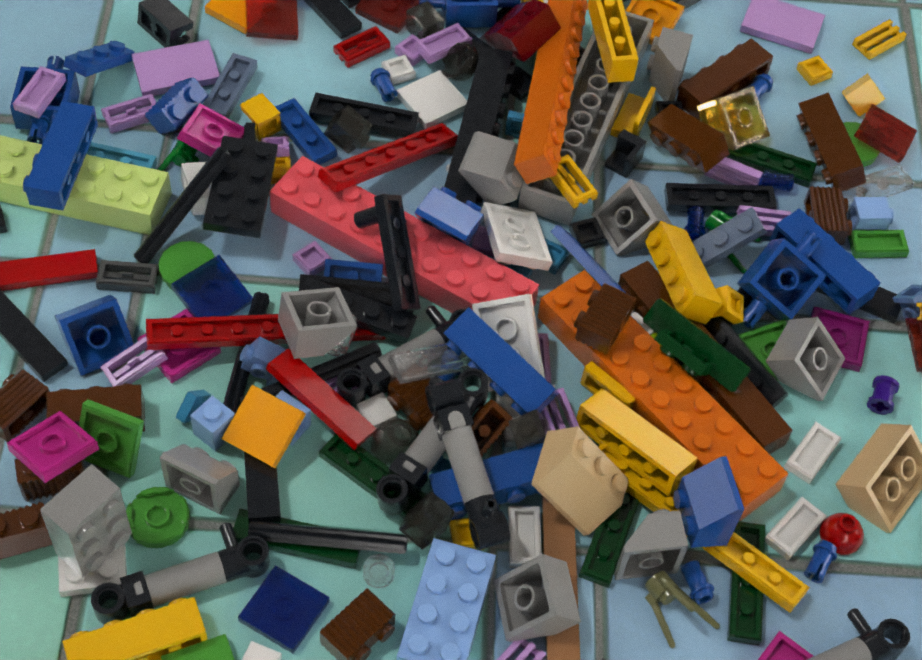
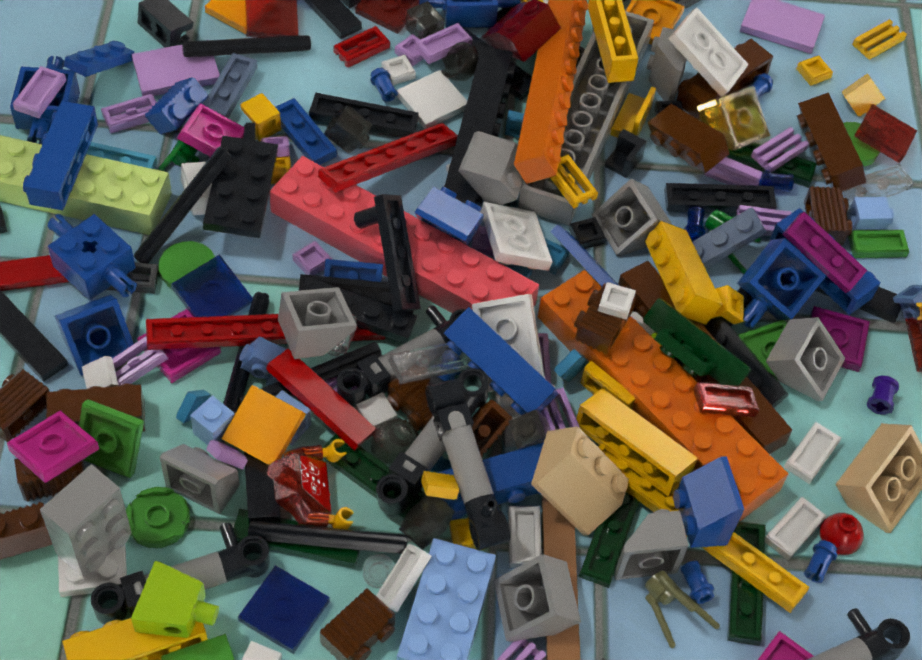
(91, 256): none -> blue brick
(100, 373): none -> white tile
(172, 604): none -> lime torso
(227, 454): none -> lavender tile
(246, 46): none -> black axle
(303, 485): none -> torso
(403, 577): none -> white tile
(440, 485): none -> yellow tile
(571, 365): none -> dark azure tile
(616, 300): none -> white tile
(708, 52): none -> white plate
(725, 399): none -> clear red tile
(774, 142): none -> lavender tile
(824, 252): none -> magenta plate

